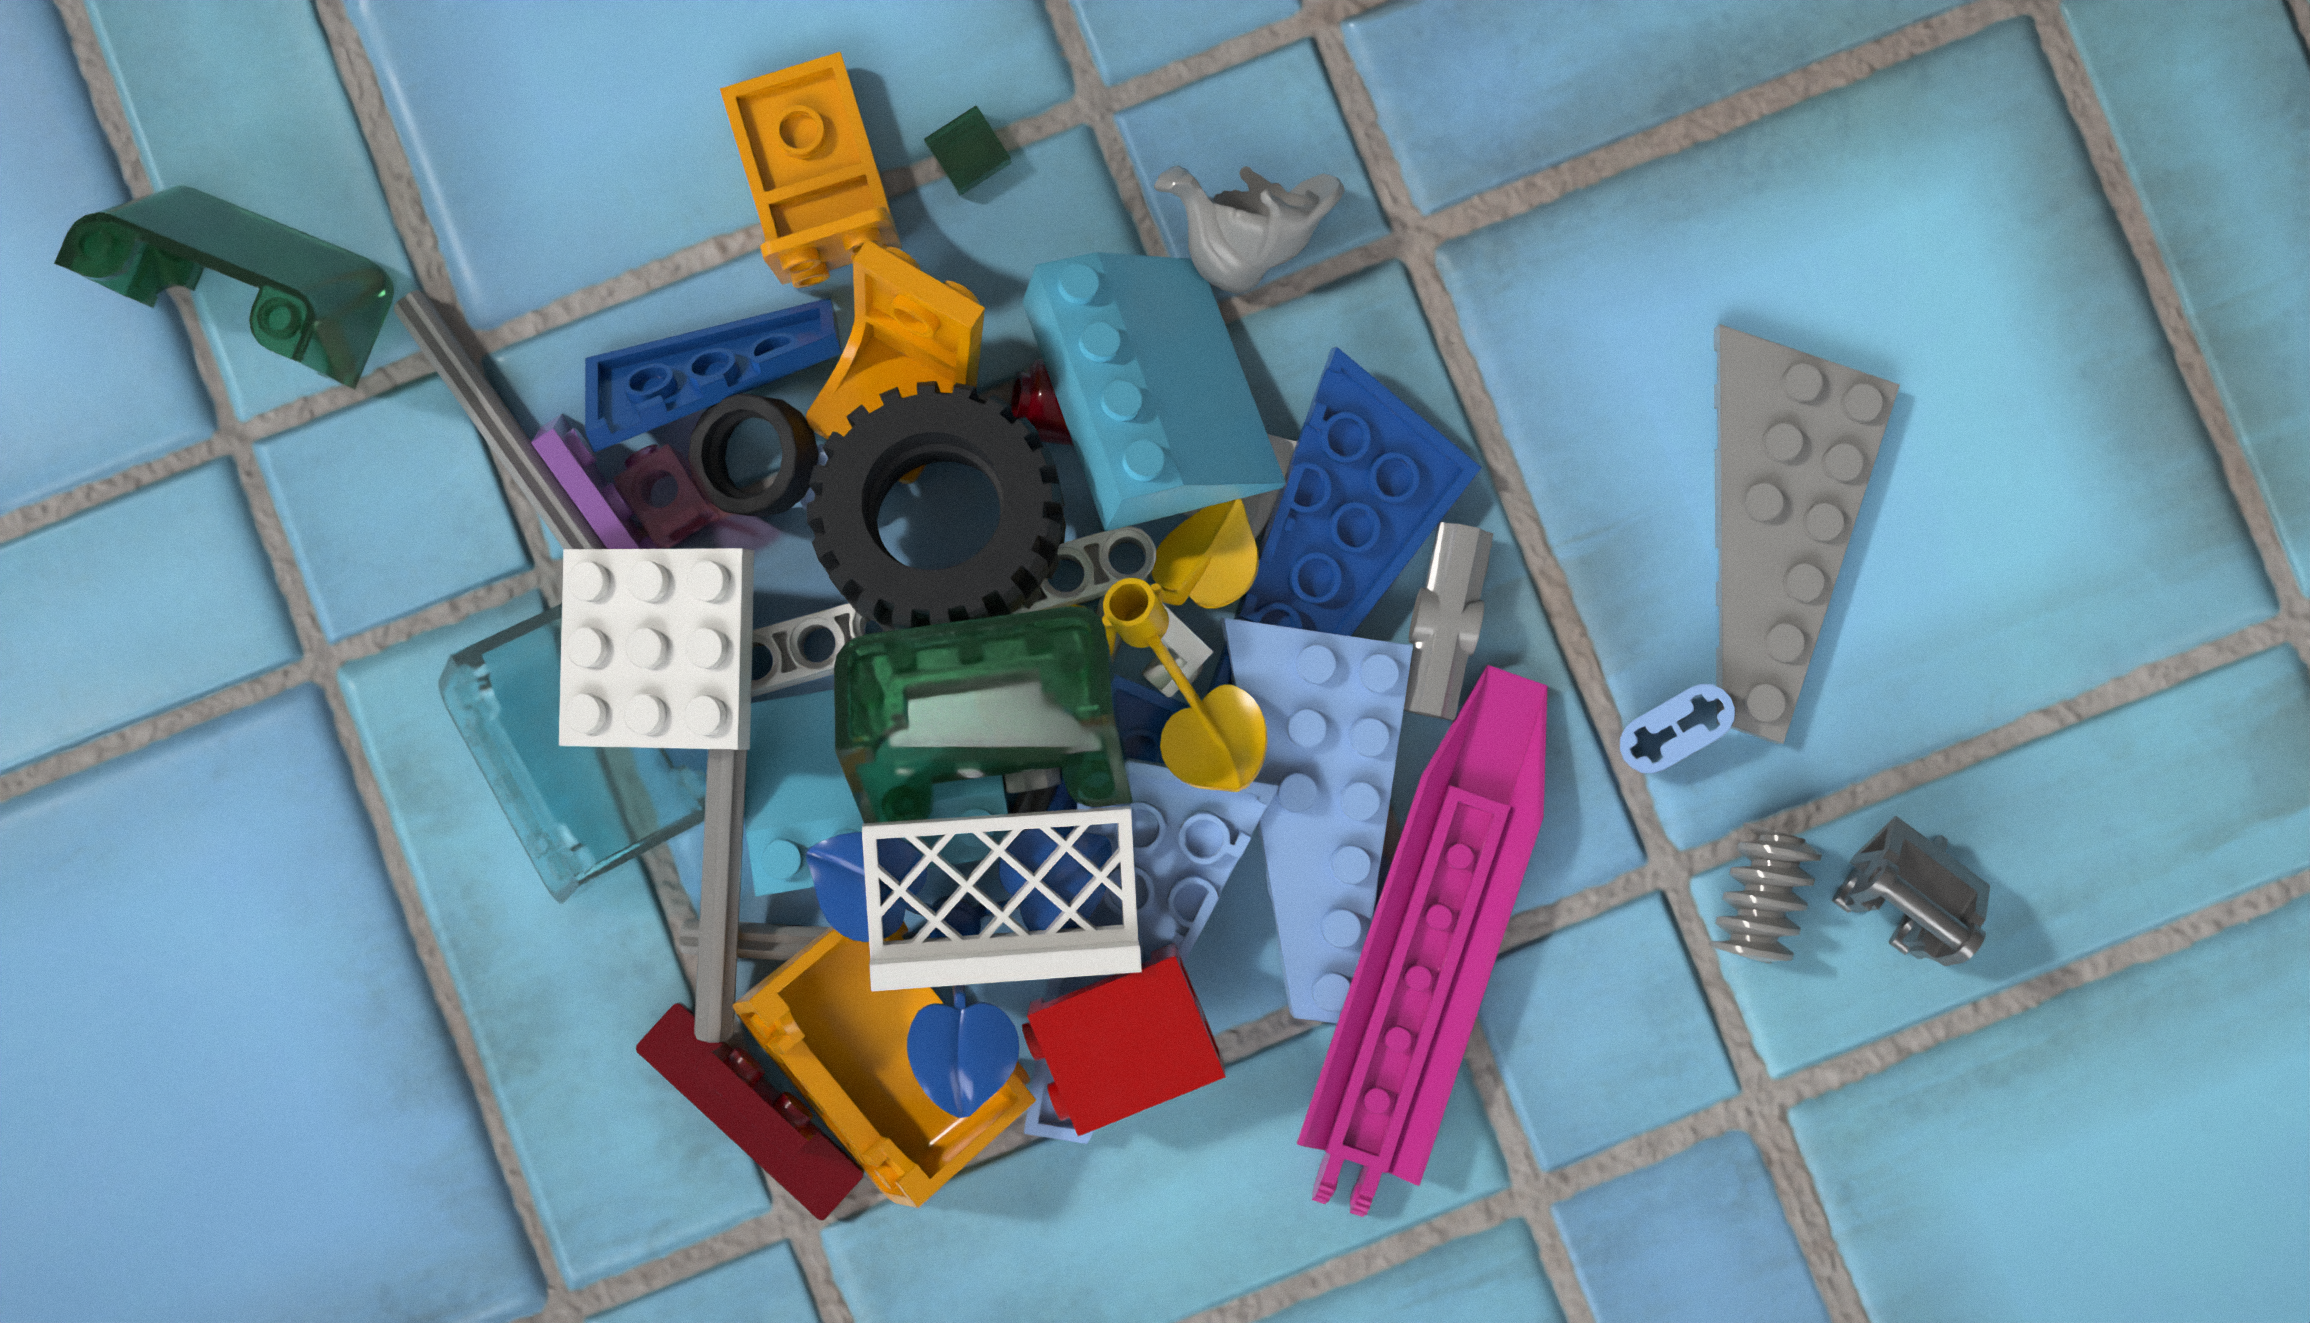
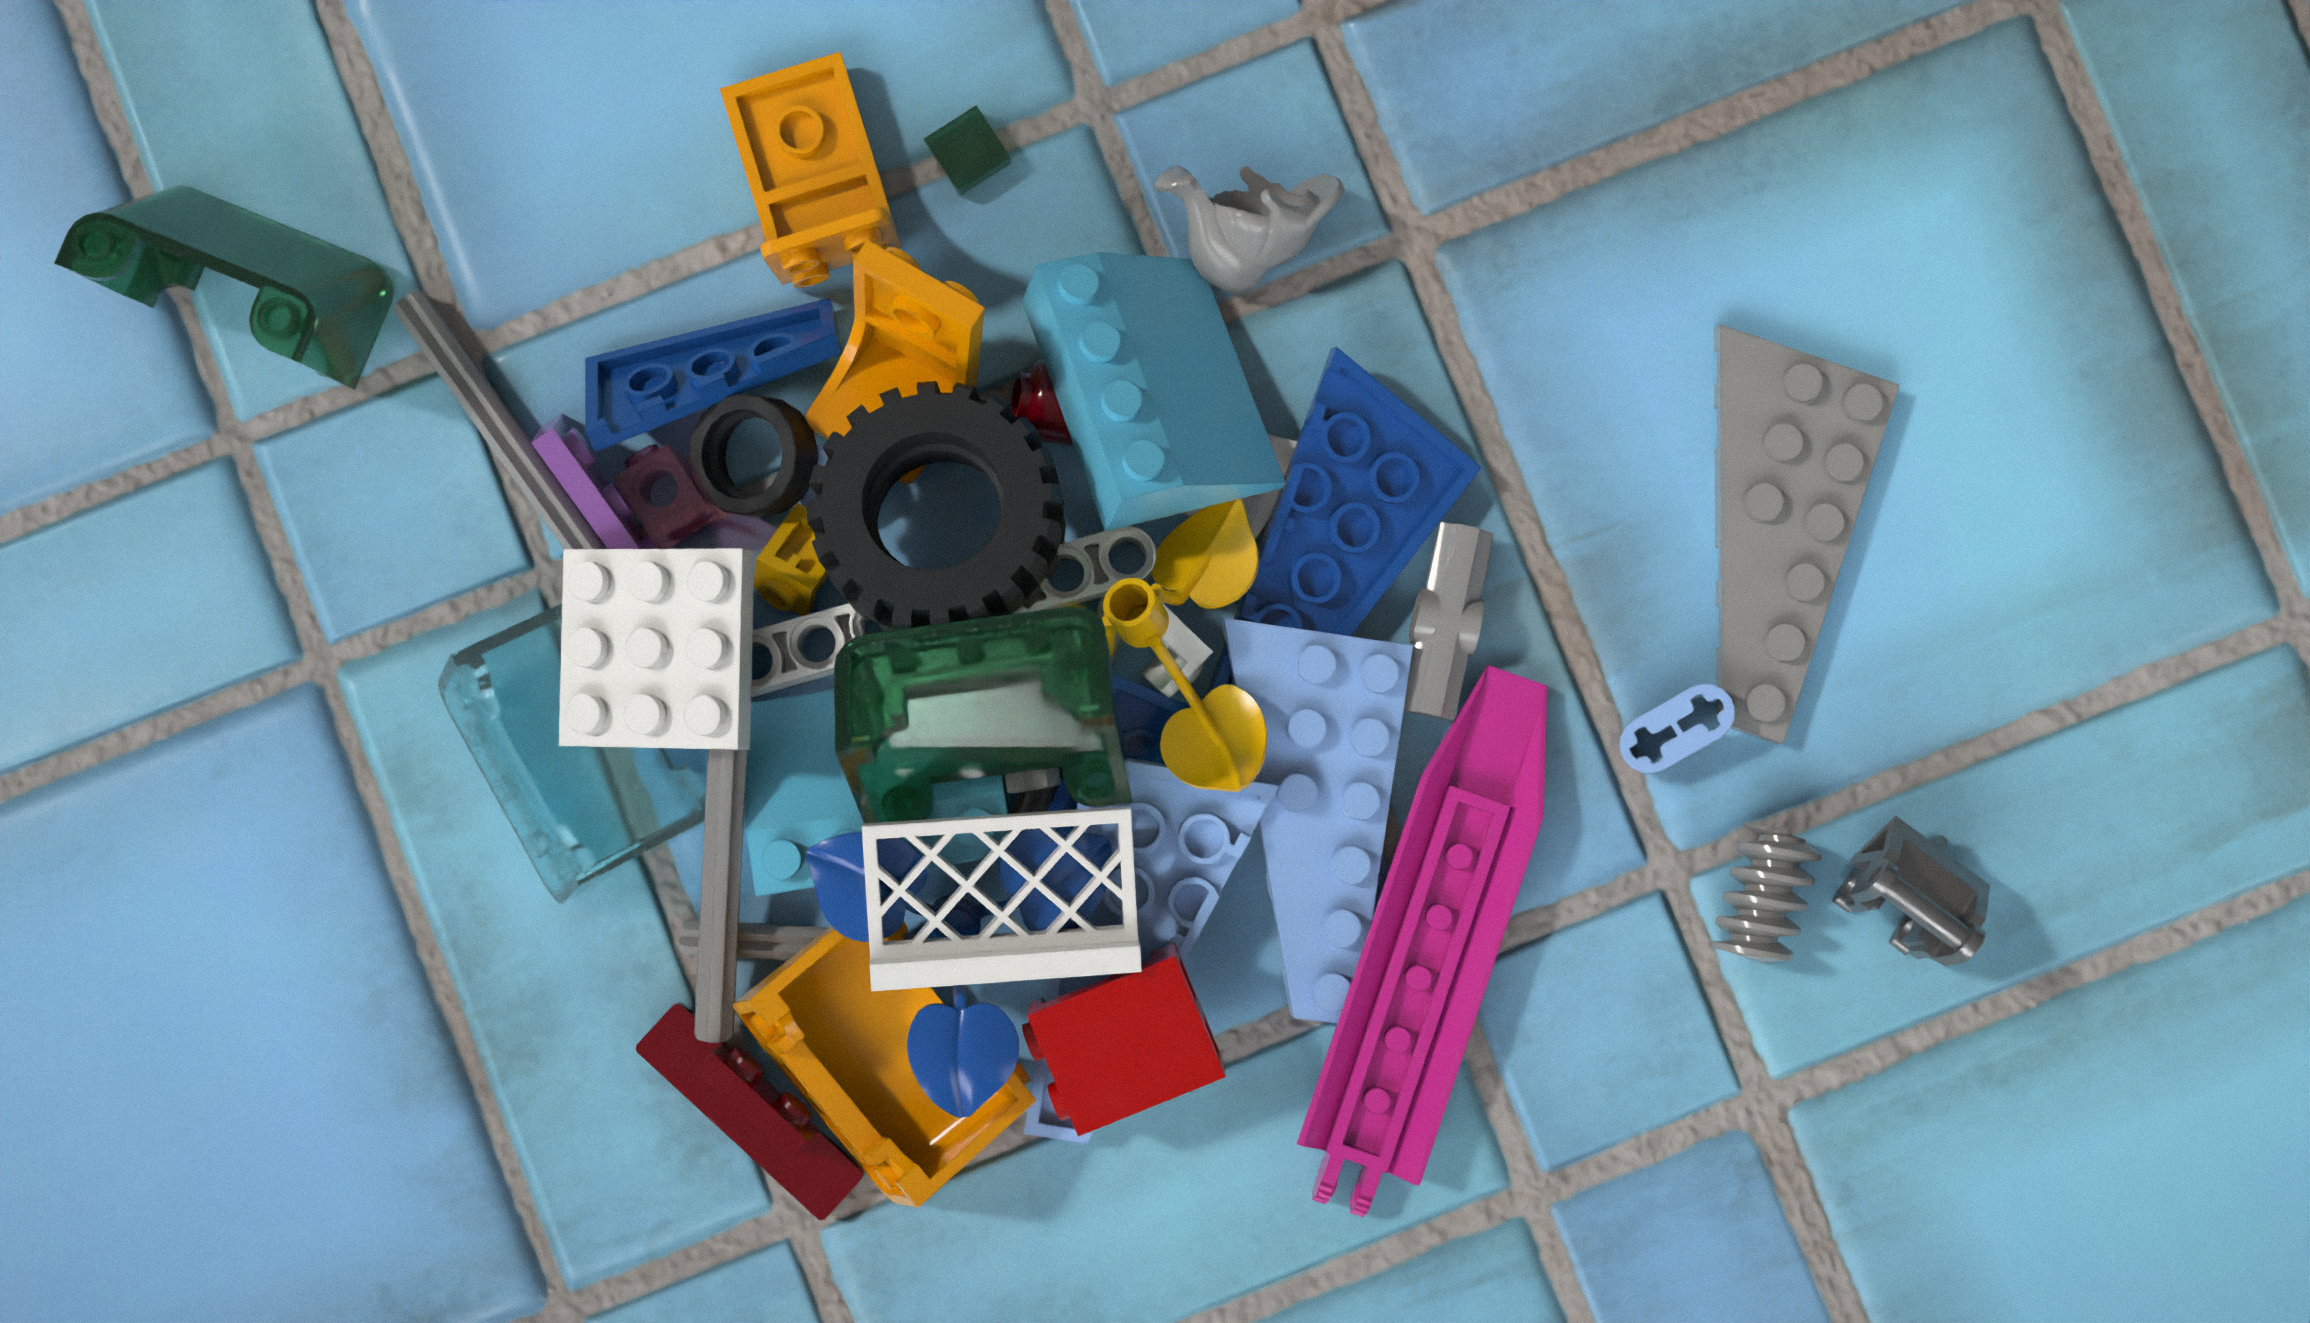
(788, 566): none -> yellow bracket

